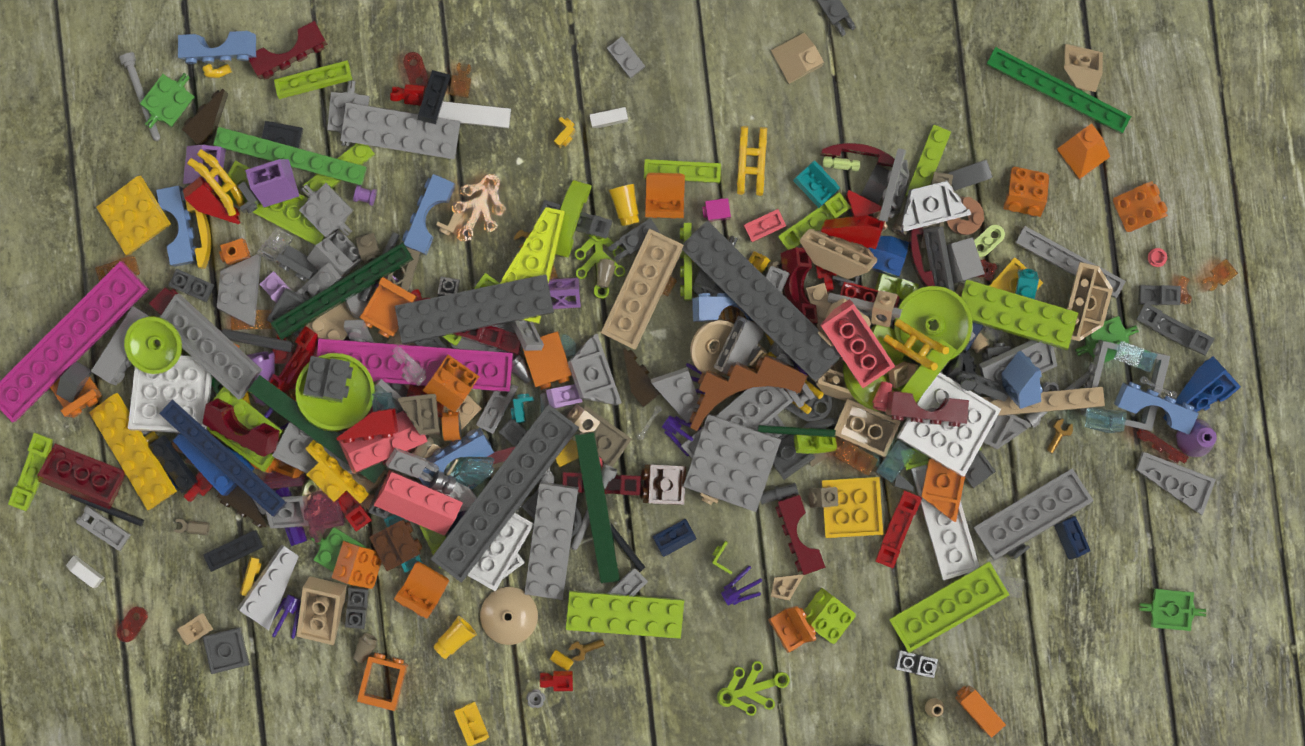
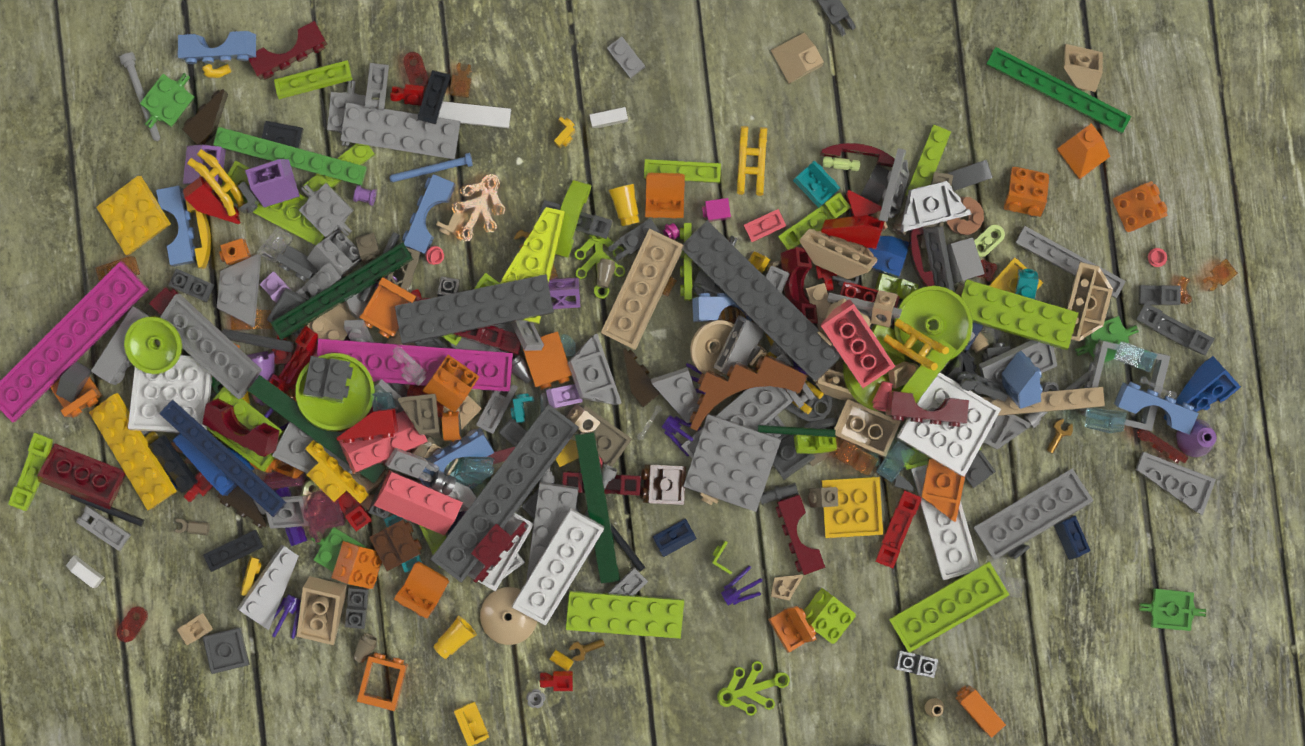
(377, 86): none -> light grey plate
(432, 168): none -> medium blue bar
(434, 255): none -> coral plate
(493, 545): none -> dark red bracket
(558, 566): none -> white plate
(671, 231): none -> dark pink plate

